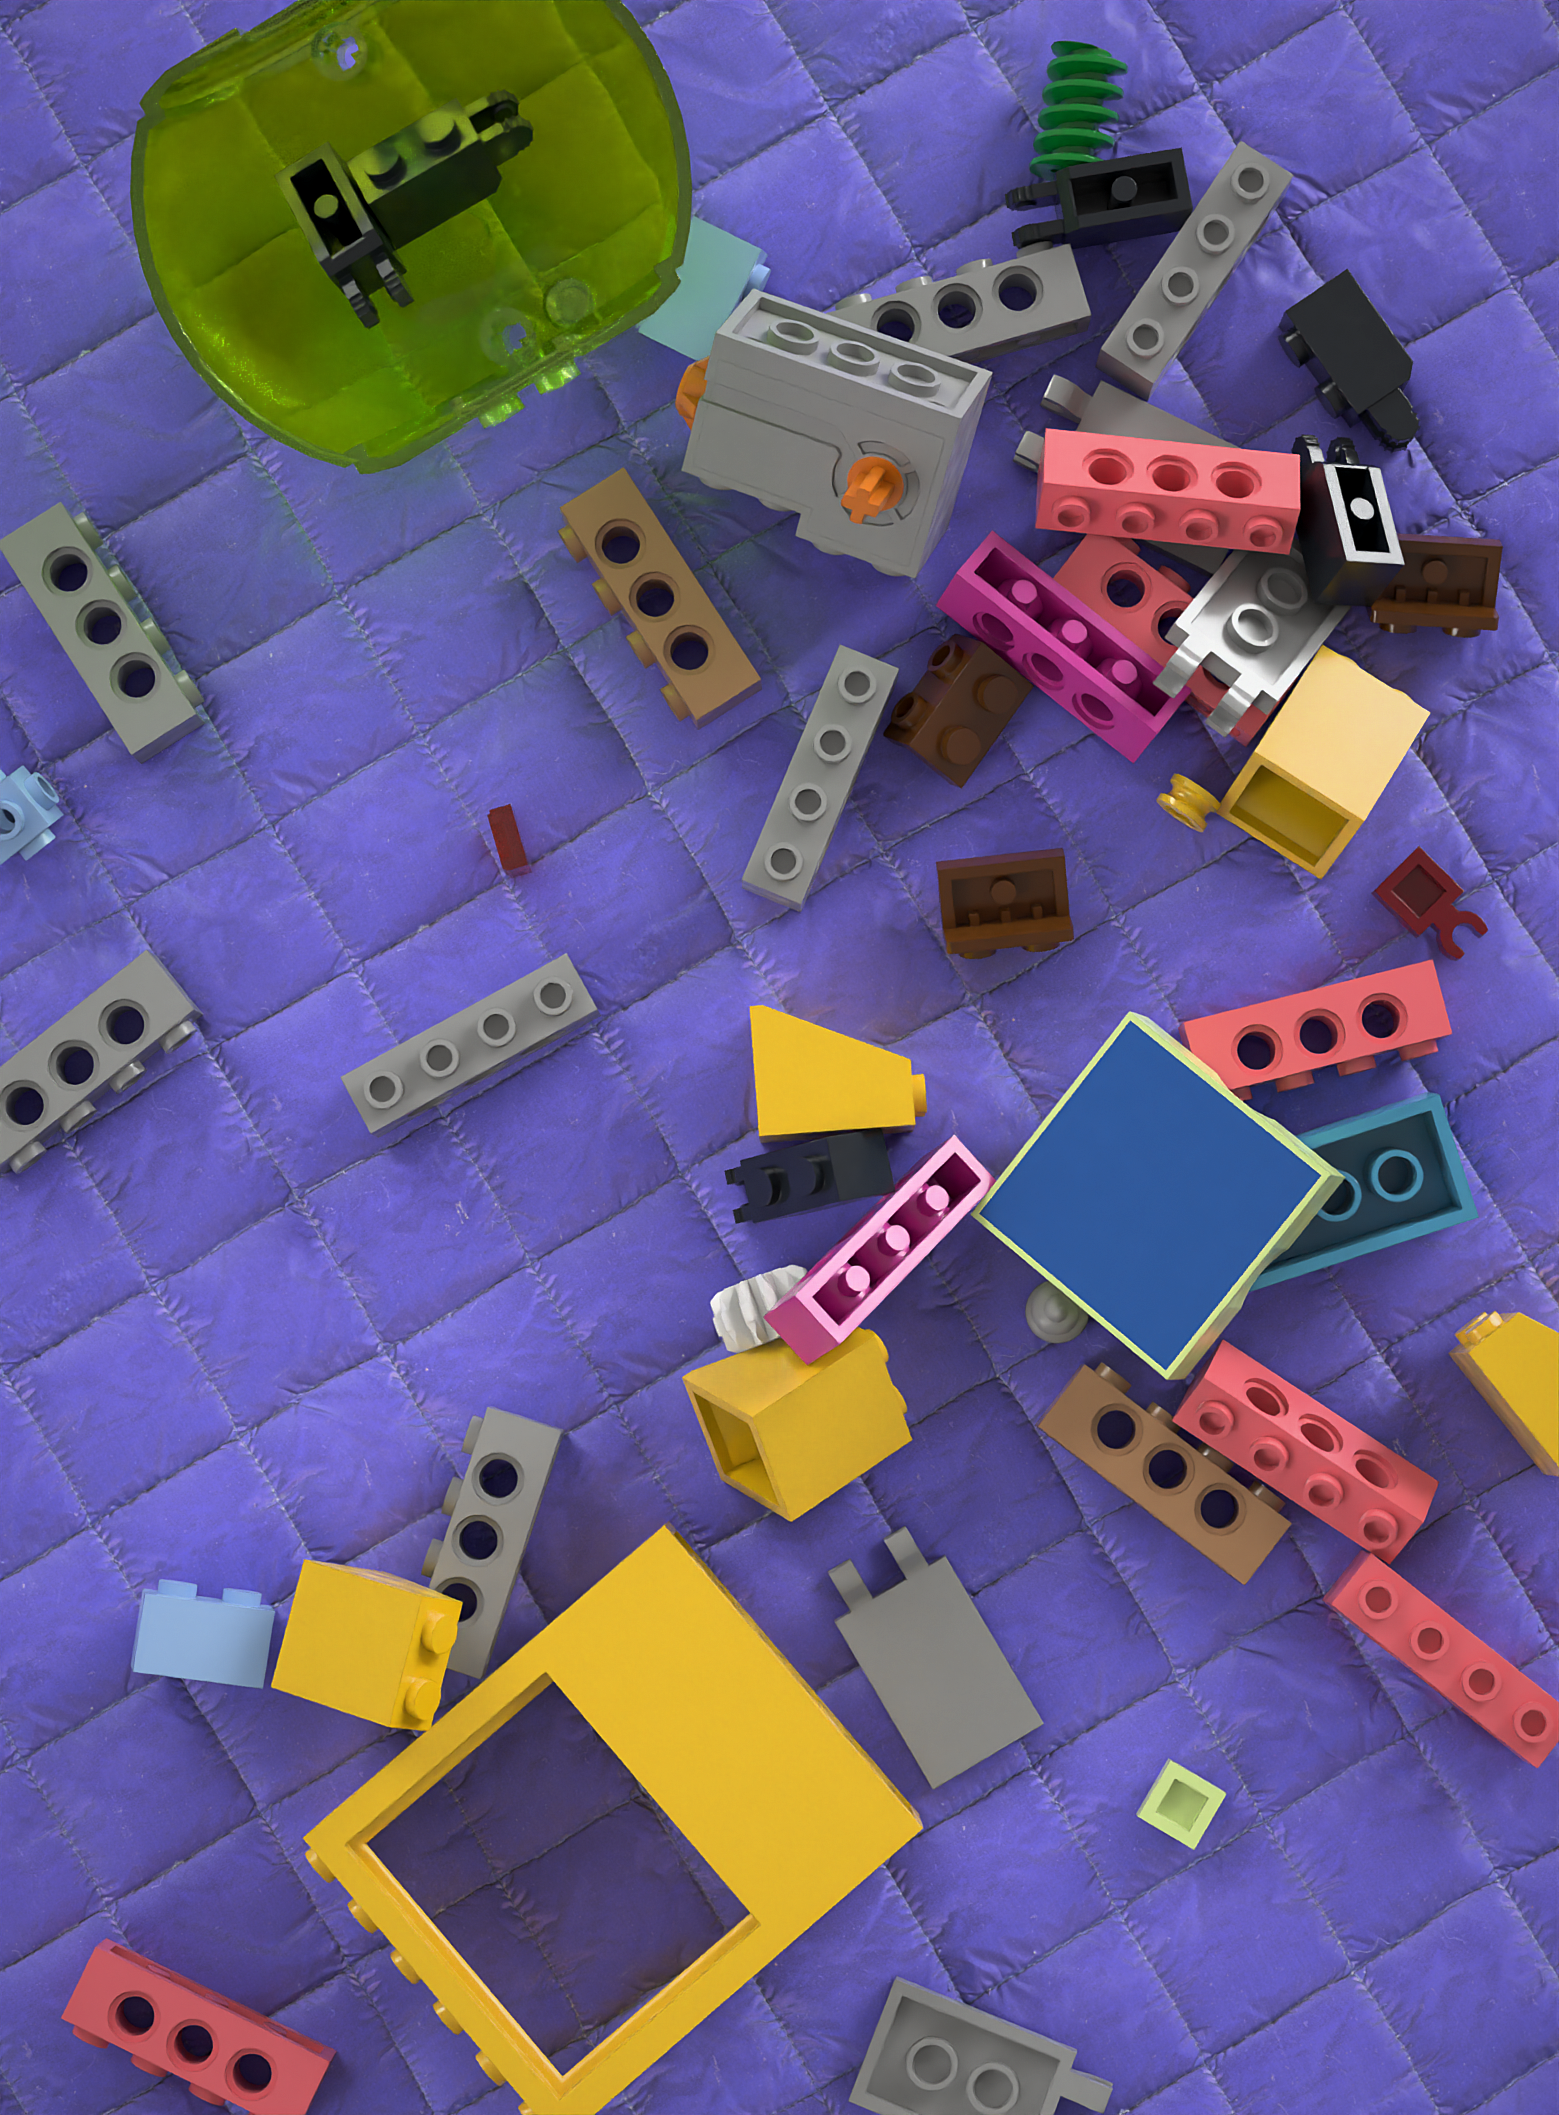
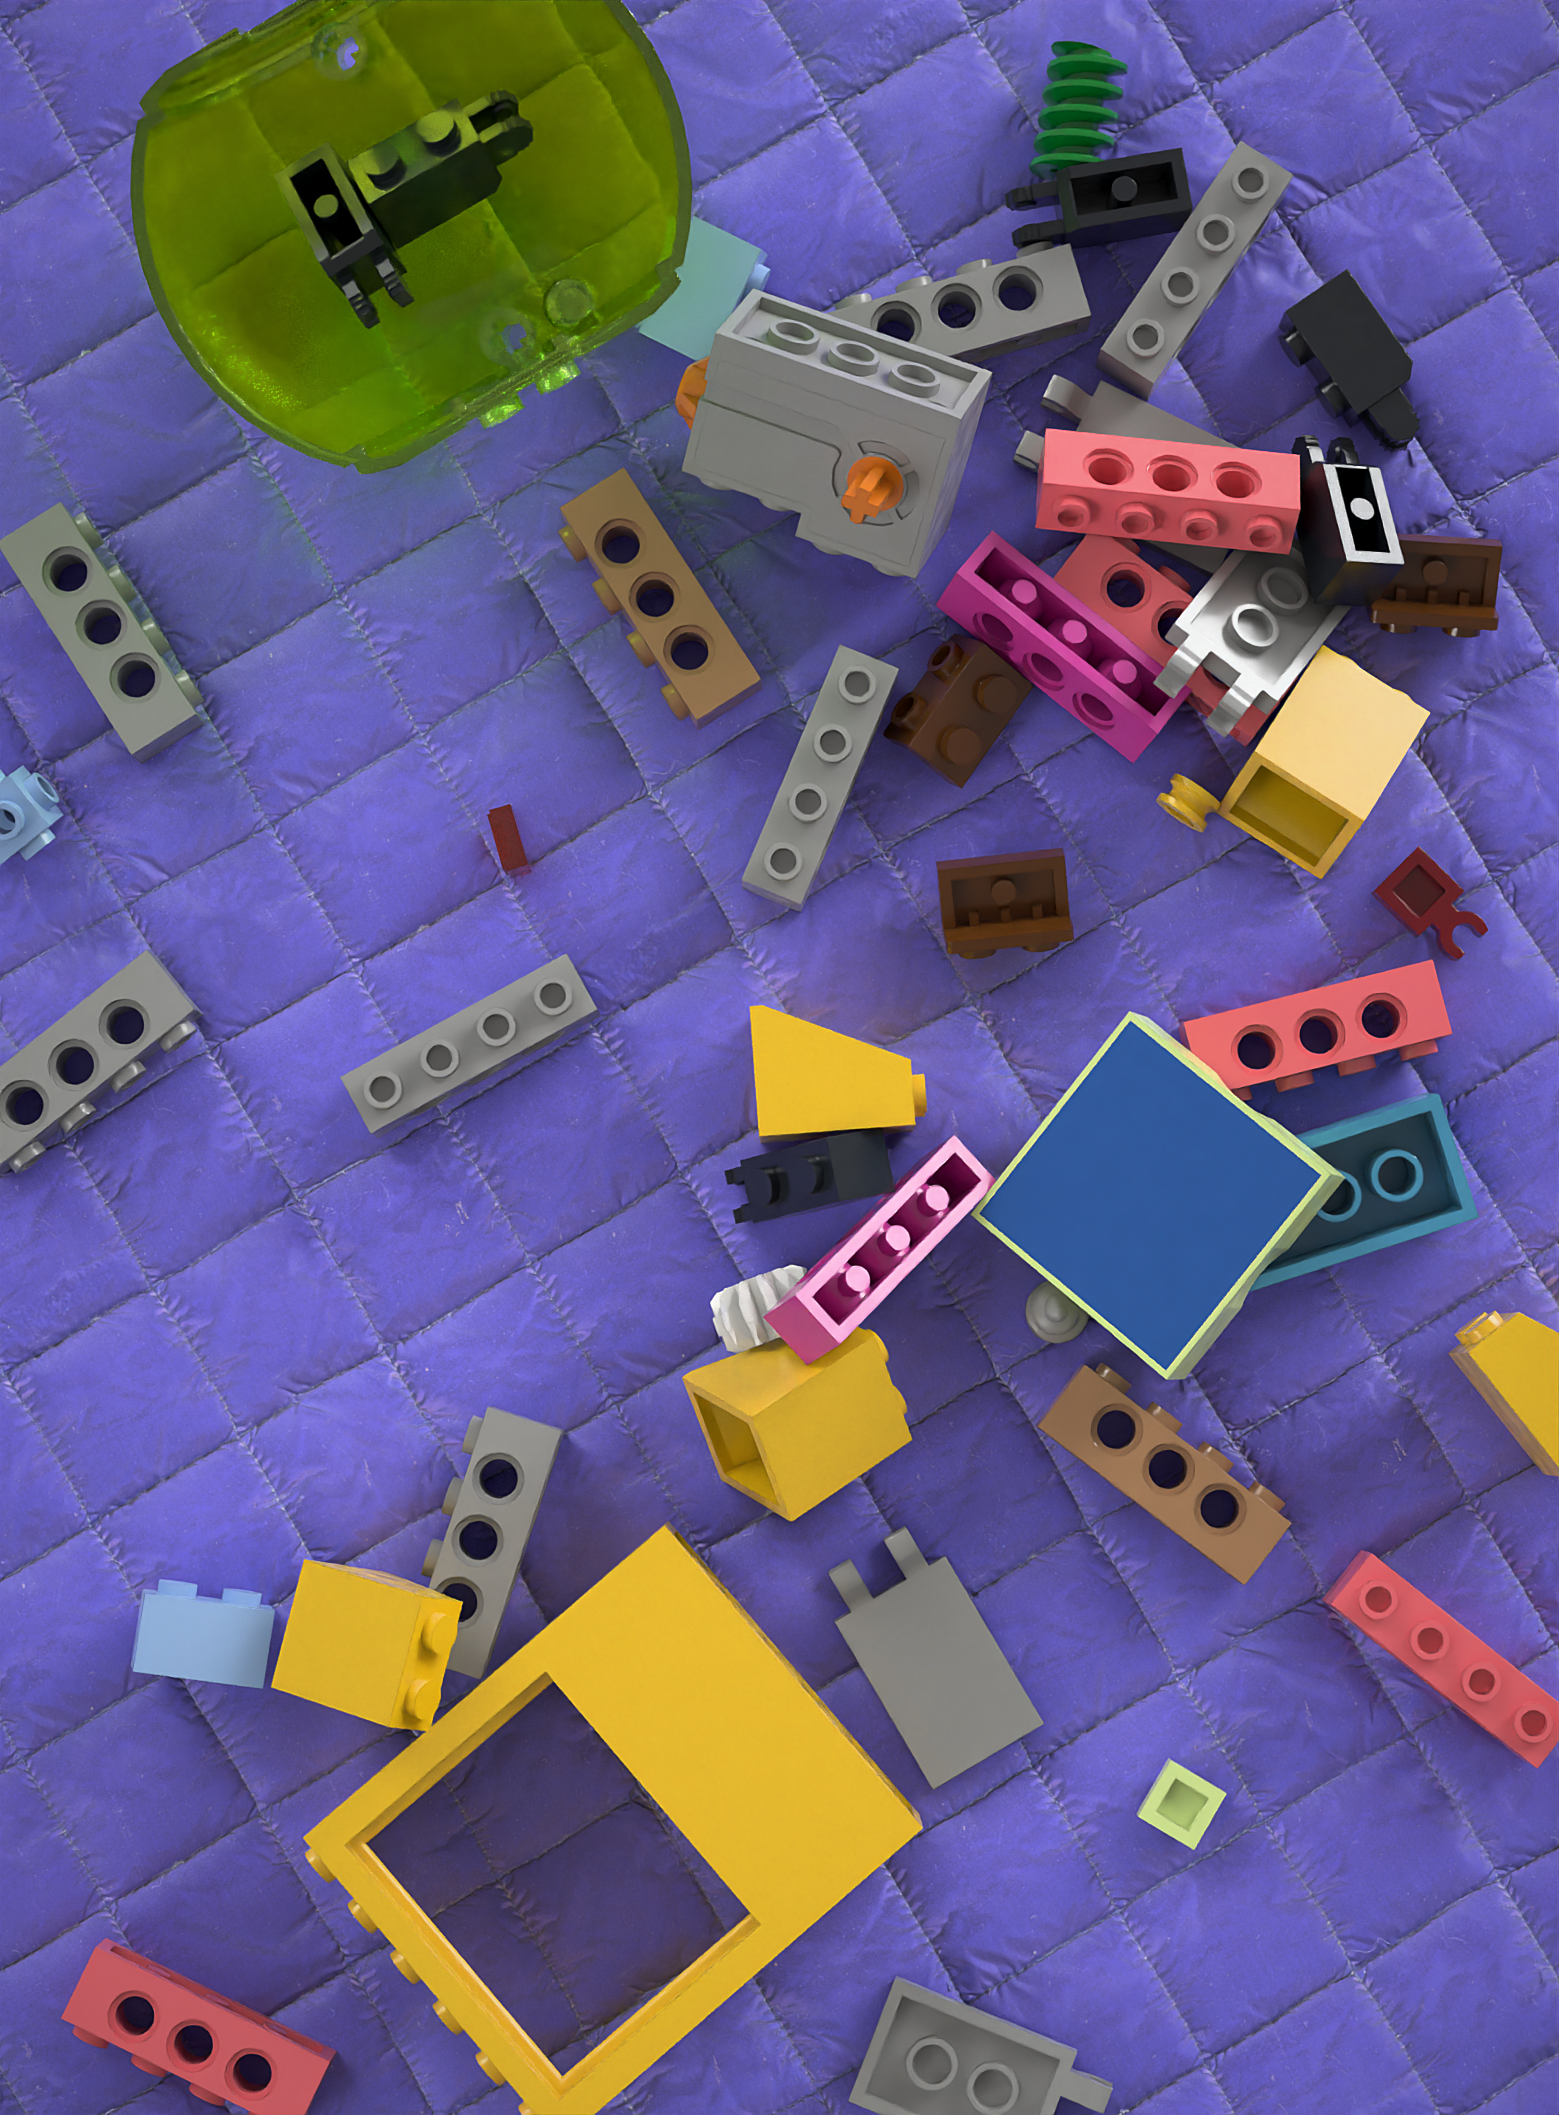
(1306, 1452): coral brick -> none

